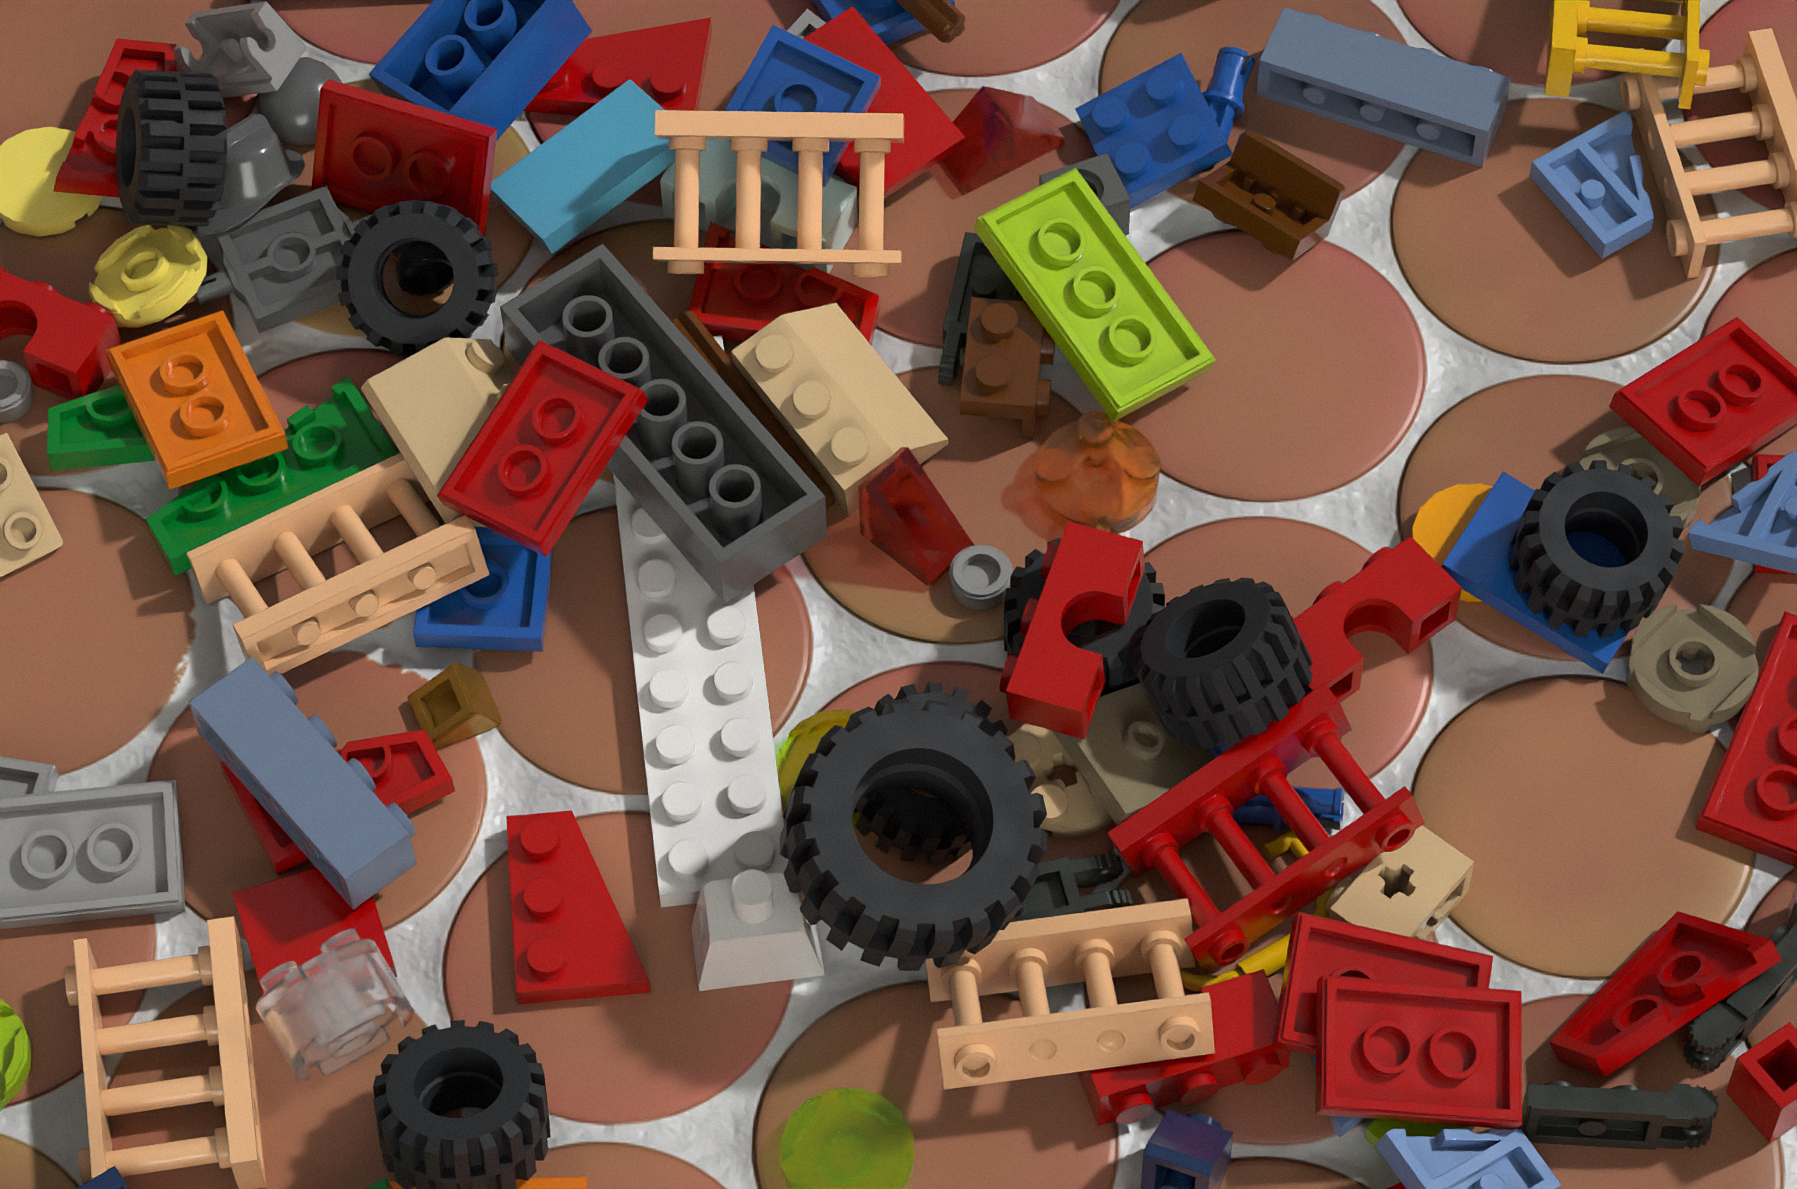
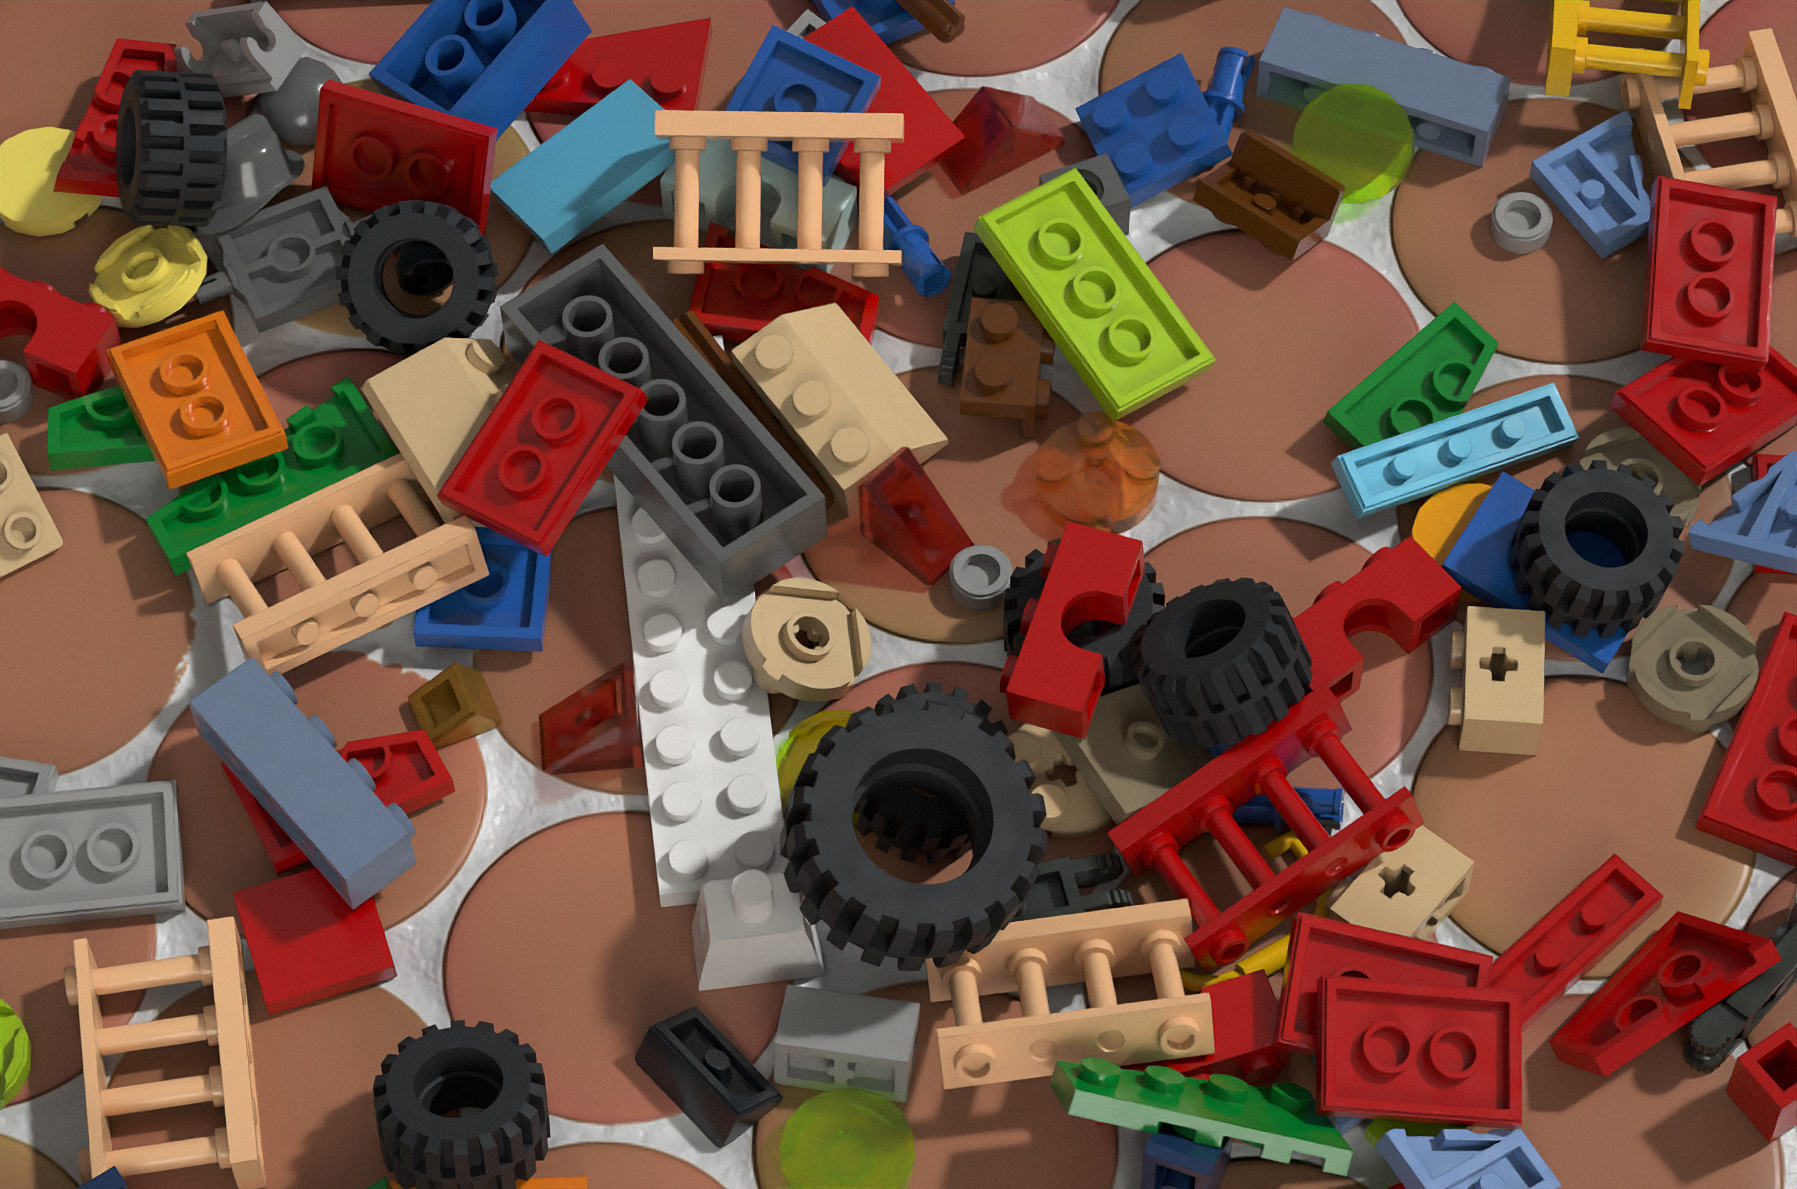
(332, 1005): clear brick -> none
(563, 916): red wing -> none
(594, 727): none -> clear red slope
(706, 1076): none -> black slope
(788, 666): none -> tan plate
(846, 1042): none -> light grey hinge
(918, 259): none -> blue axle
(1202, 1109): none -> green wing
(1357, 140): none -> clear neon green tile
(1418, 383): none -> green wing
(1454, 450): none -> medium azure tile
(1505, 712): none -> tan brick
(1521, 222): none -> light grey tile
(1575, 936): none -> red tile
(1618, 1116): pearl dark grey hinge -> none
(1709, 273): none -> red tile

